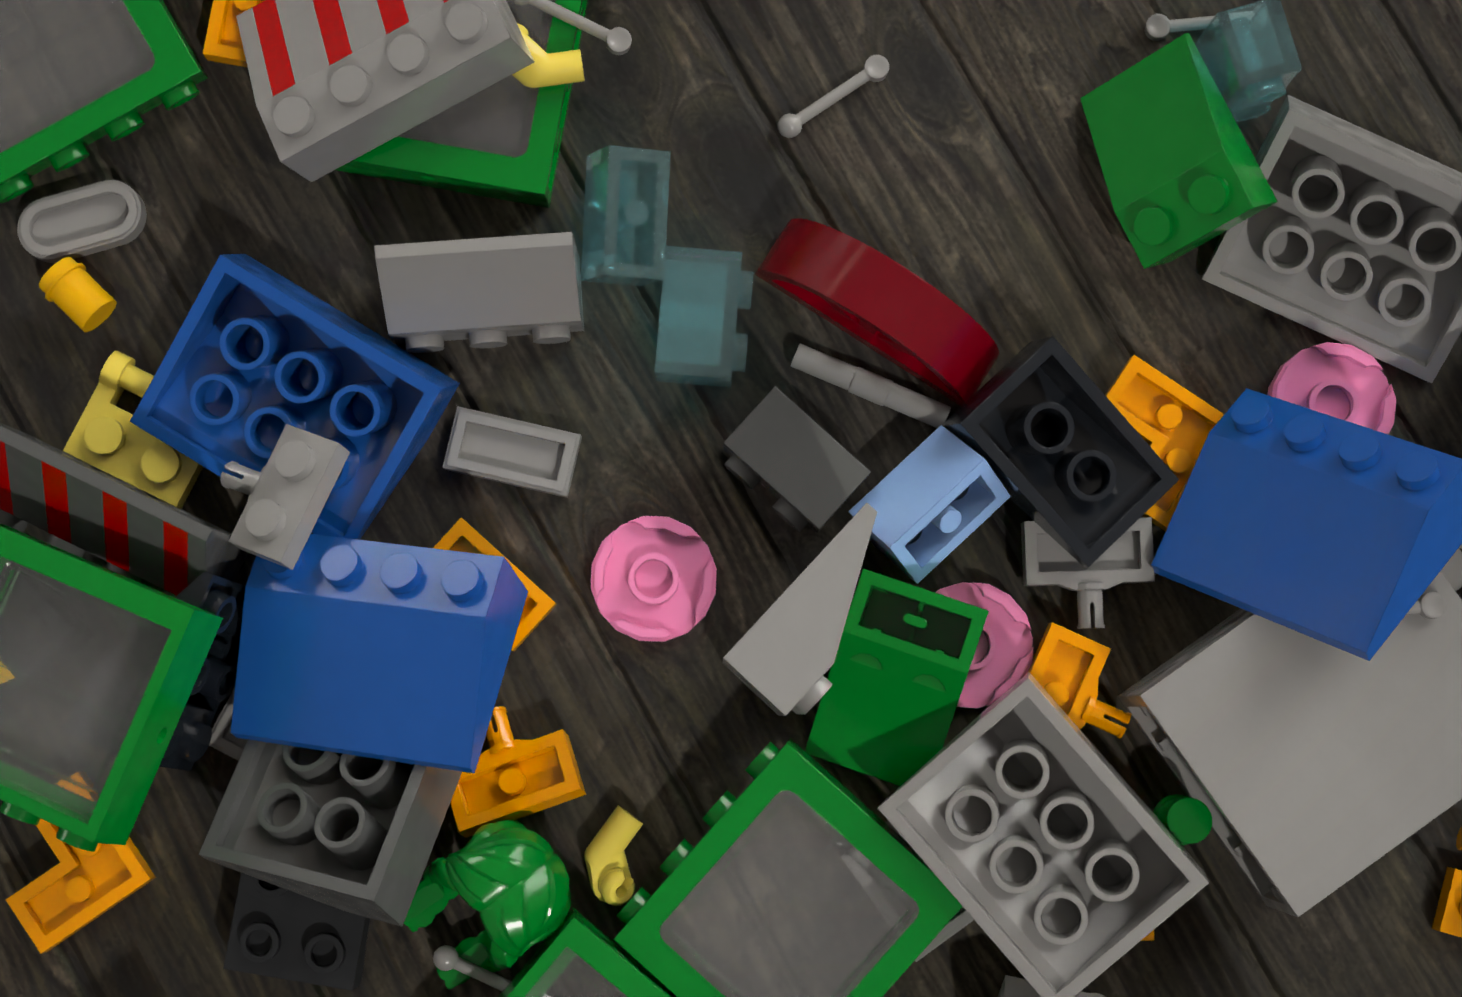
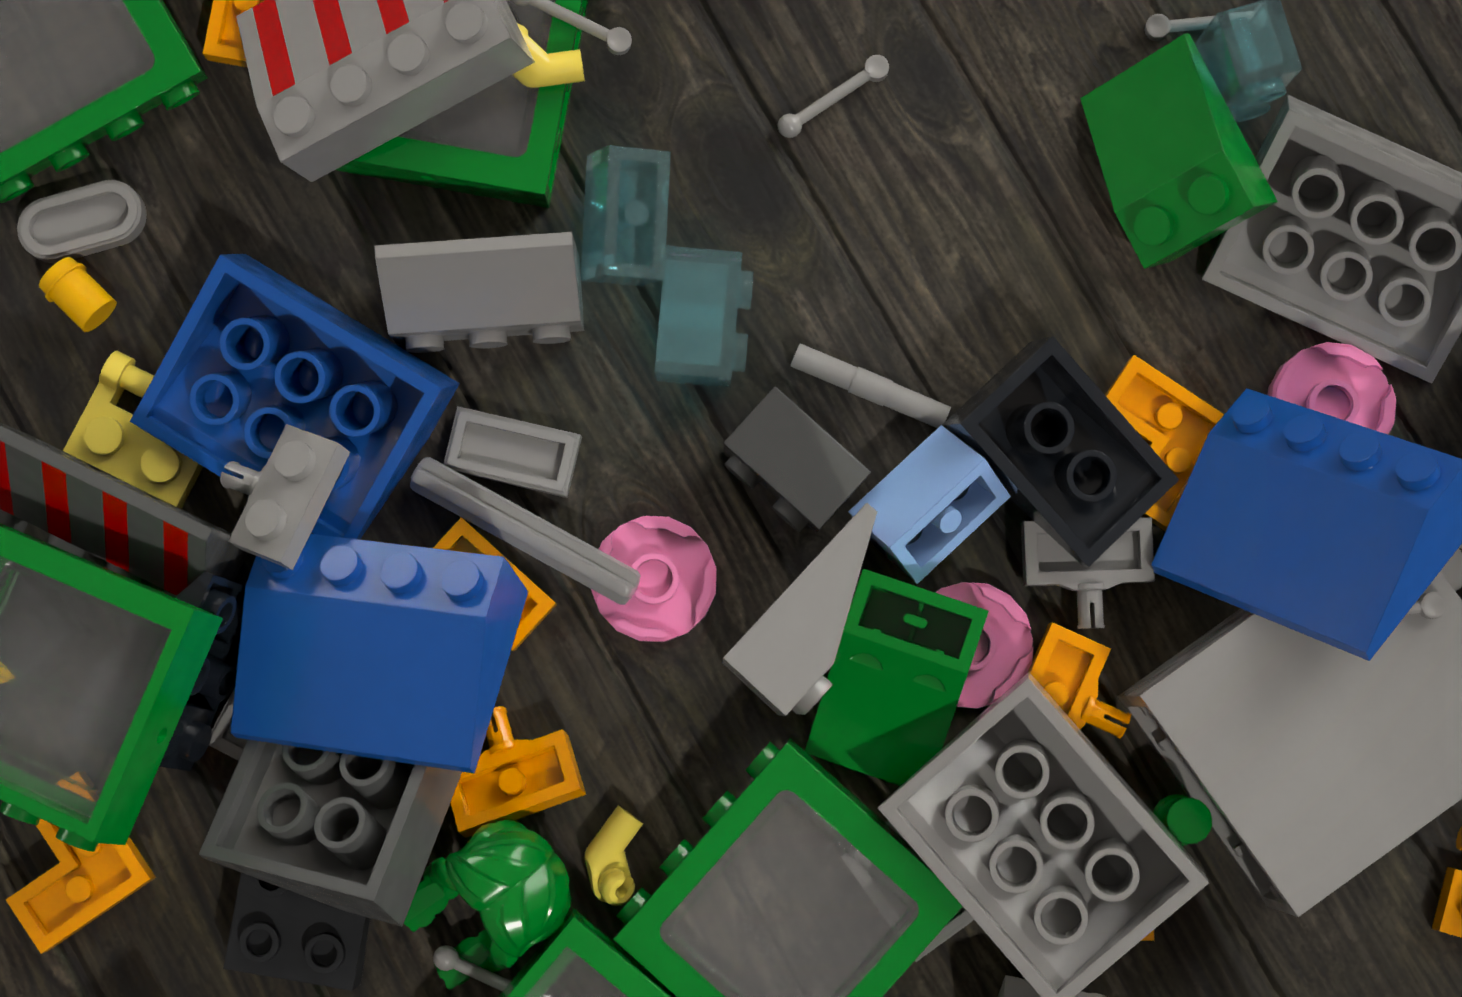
(525, 530): none -> light grey axle
(881, 306): dark red window -> none

